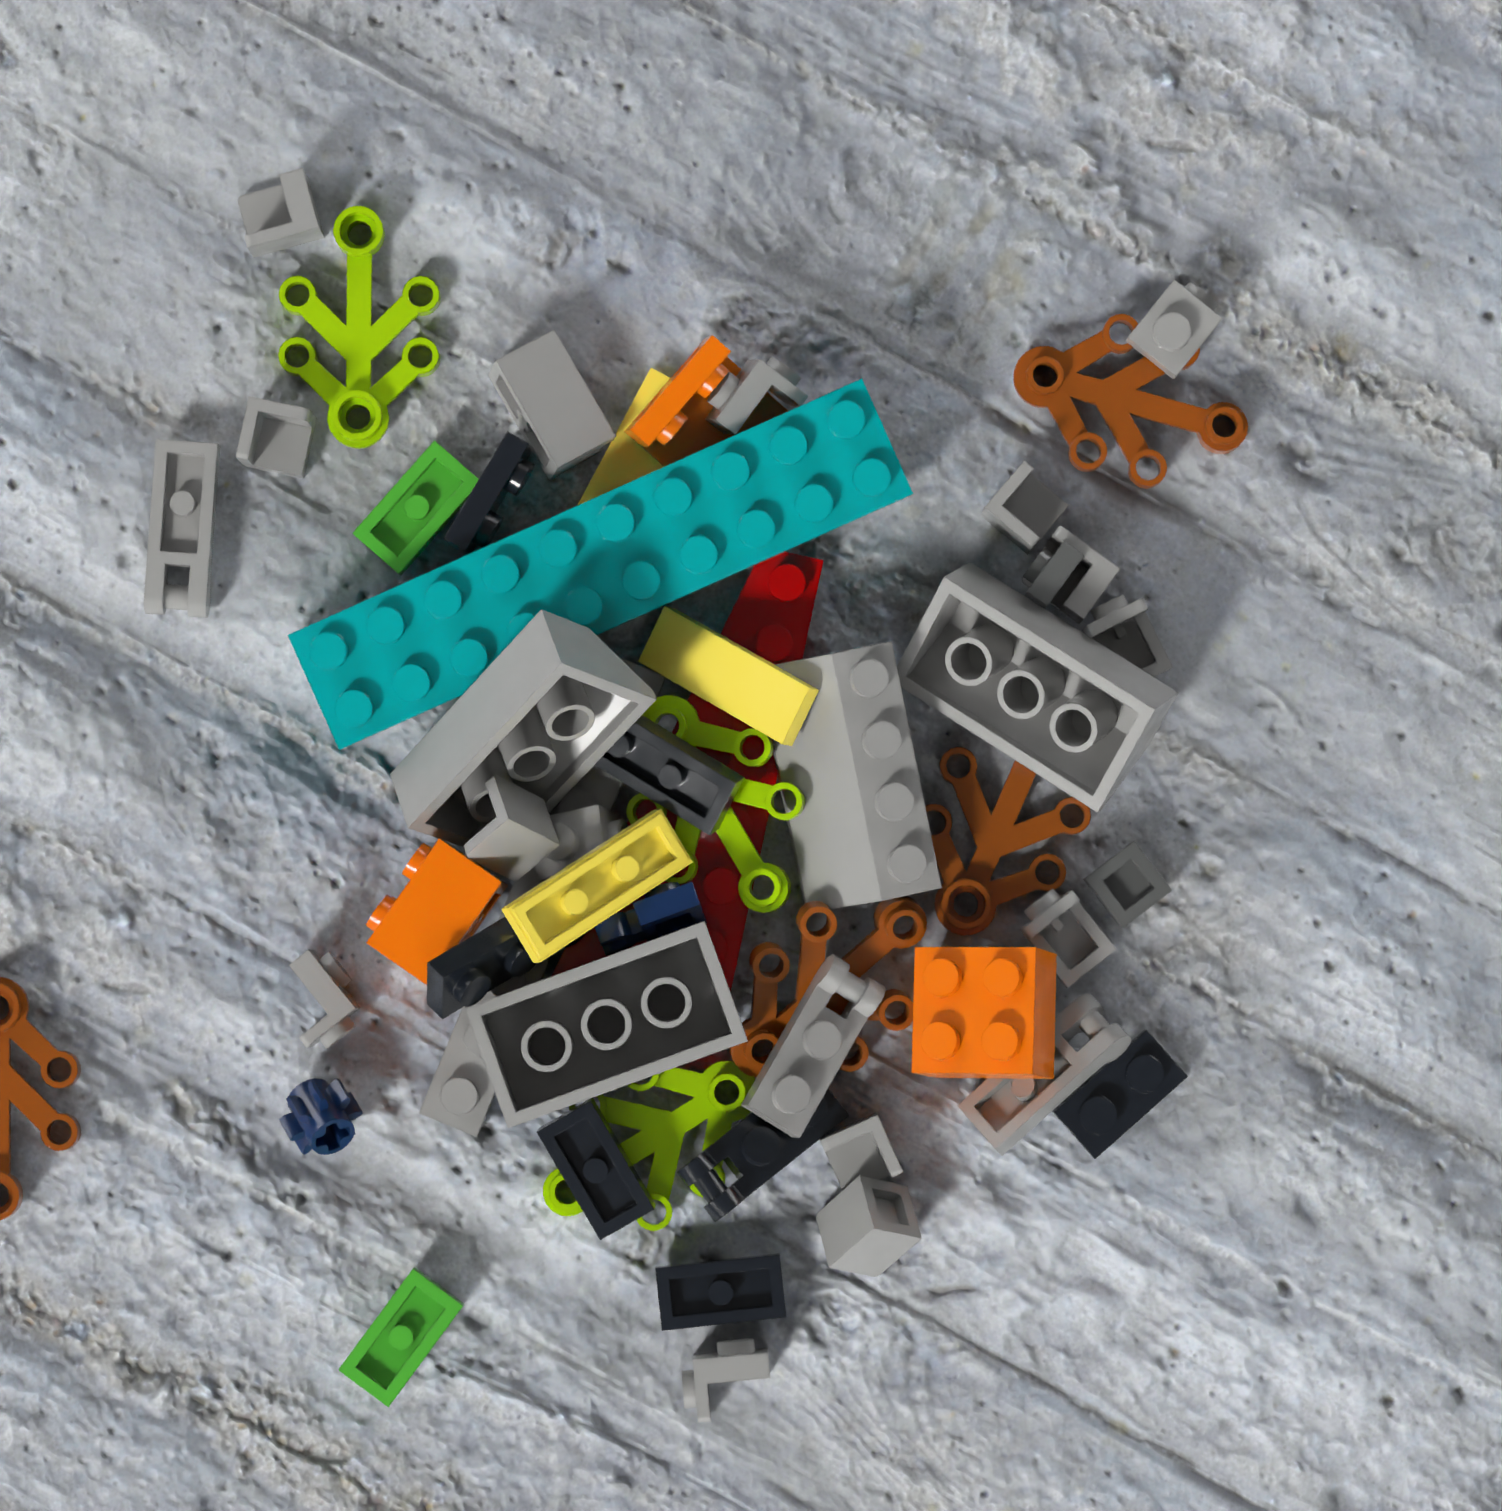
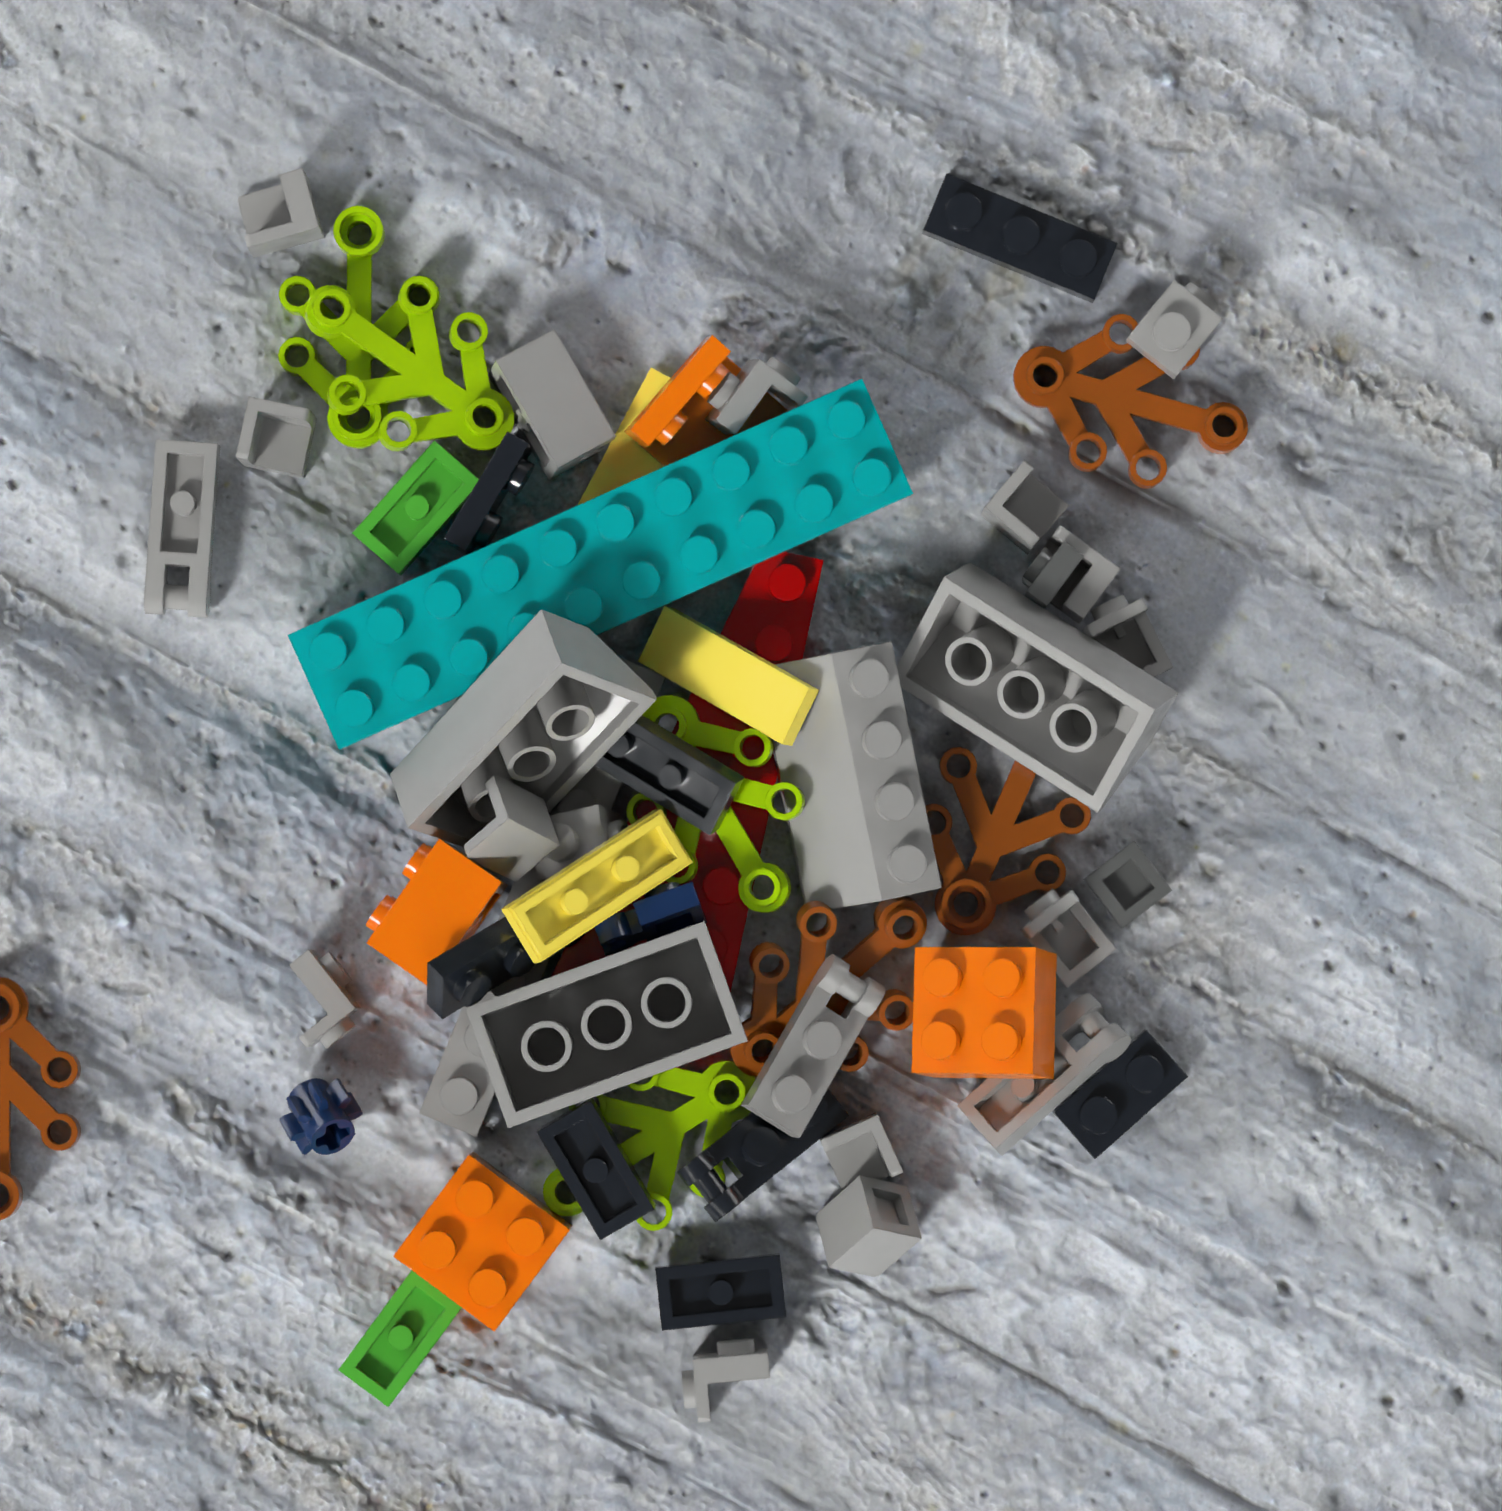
(418, 372): none -> lime plant
(482, 1241): none -> orange brick
(1019, 238): none -> black plate

